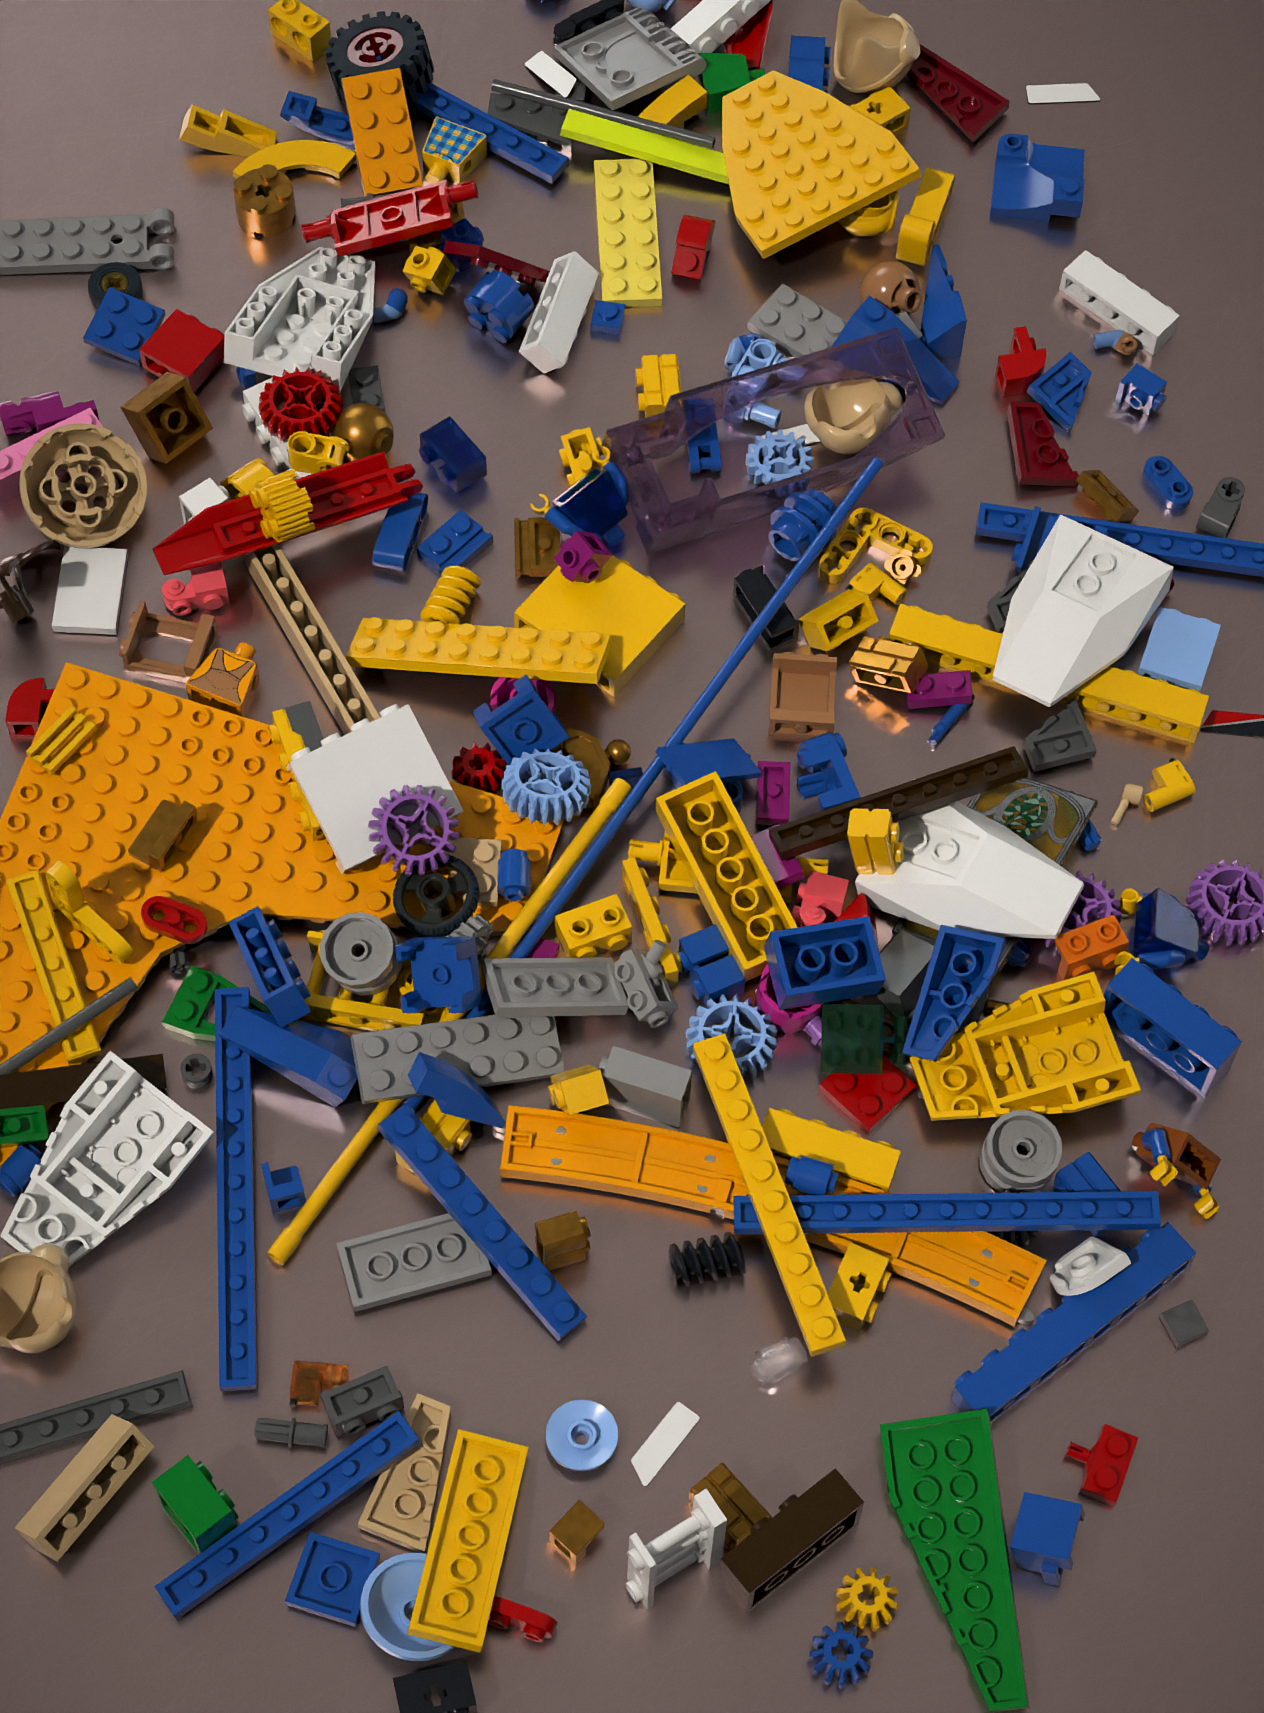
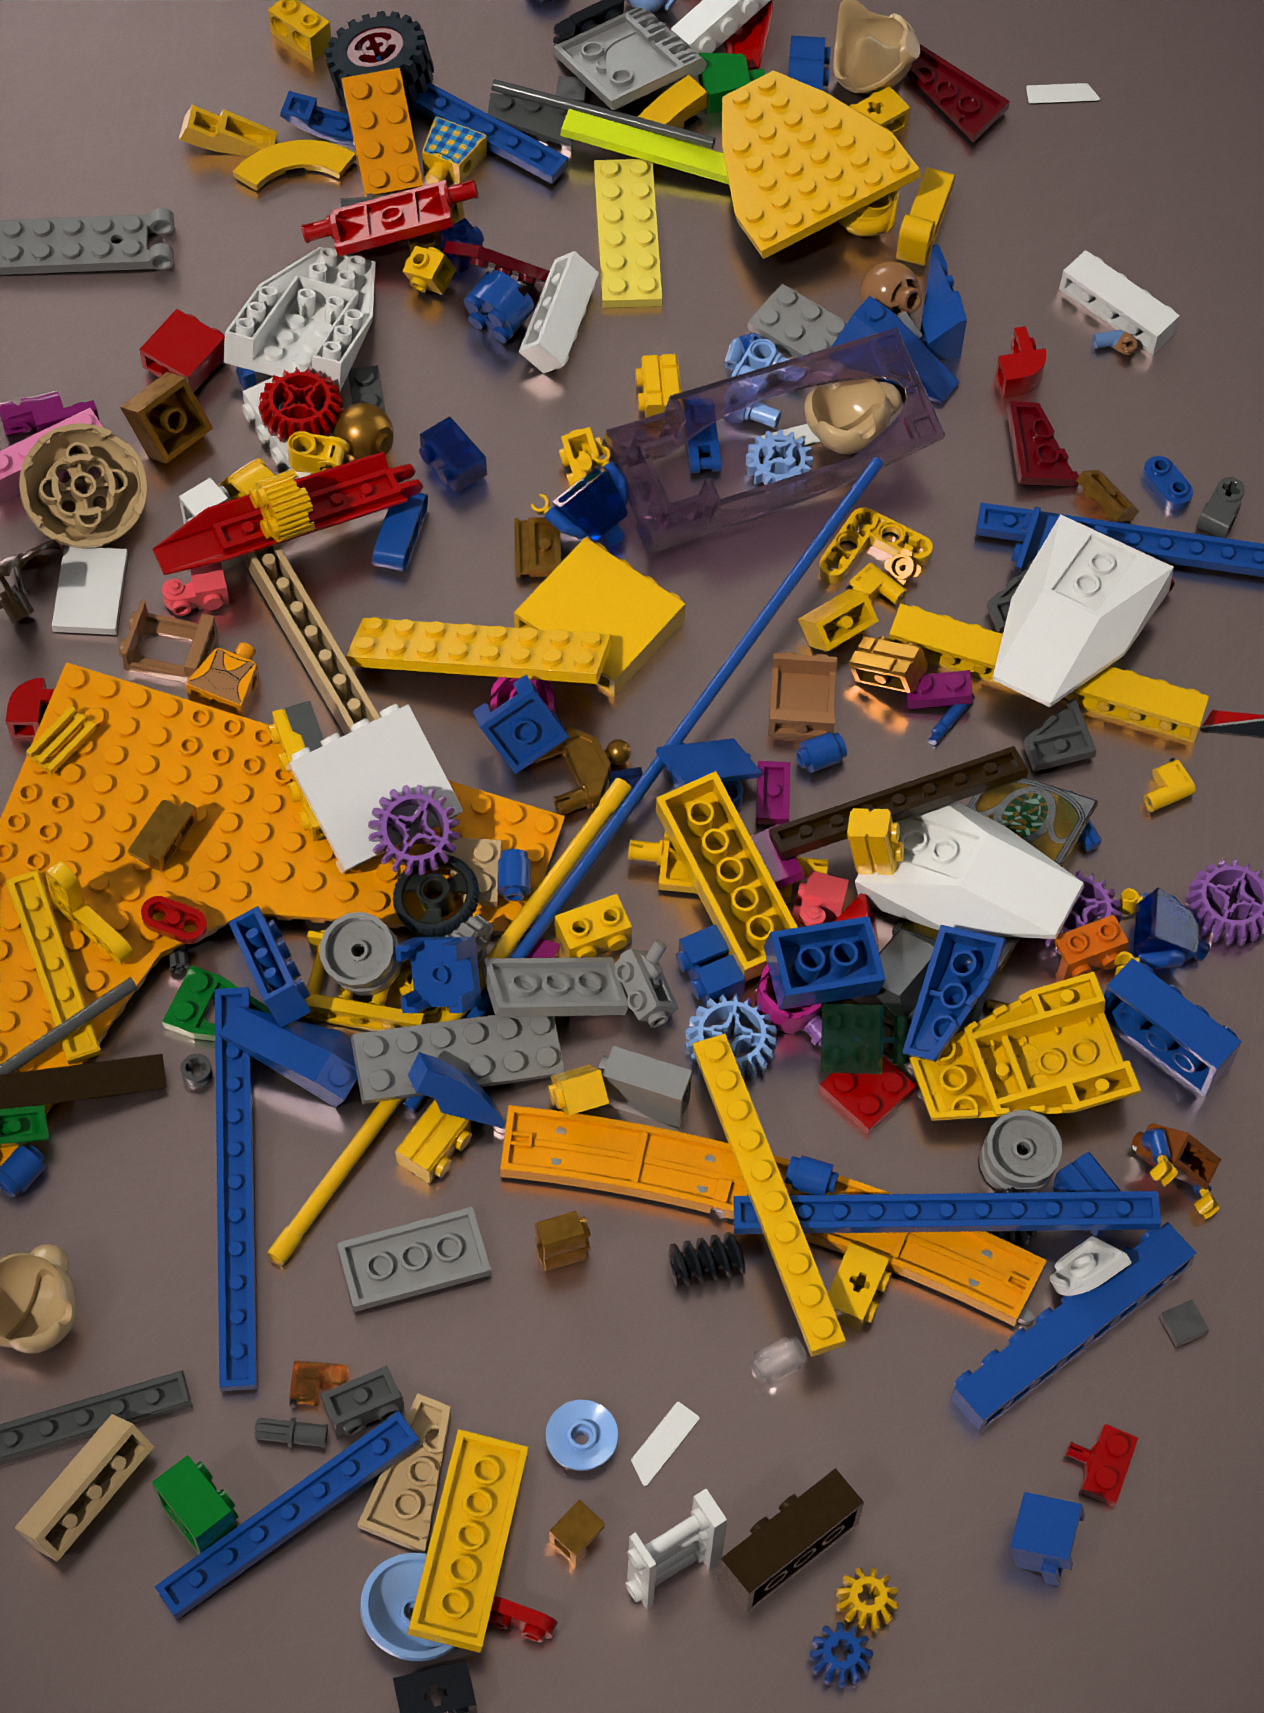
(105, 1162): white wedge -> none
(114, 274): black bush -> none
(123, 325): blue plate -> none
(264, 201): pearl gold brick -> none
(284, 1188): blue panel -> none
(331, 1578): blue plate -> none
(393, 308): arm -> none
(451, 596): yellow piece -> none
(455, 543): blue plate -> none
(479, 768): red gear -> none
(482, 1222): blue plate -> none
(546, 786): light blue gear -> none
(551, 73): white sticker -> none
(582, 557): magenta brick -> none
(607, 317): blue plate -> none
(647, 911): yellow plate -> none
(692, 243): red brick -> none
(734, 1501): pearl gold brick -> none
(753, 593): black window -> none
(799, 522): blue piece -> none
(832, 783): blue panel -> none
(851, 1154): yellow brick -> none
(952, 1511): green wing -> none
(1020, 954): blue plate -> none
(1036, 180): blue slope -> none
(1062, 389): blue wing -> none
(1131, 794): tan hand -> none
(1142, 390): blue brick -> none
(1179, 649): light blue brick -> none

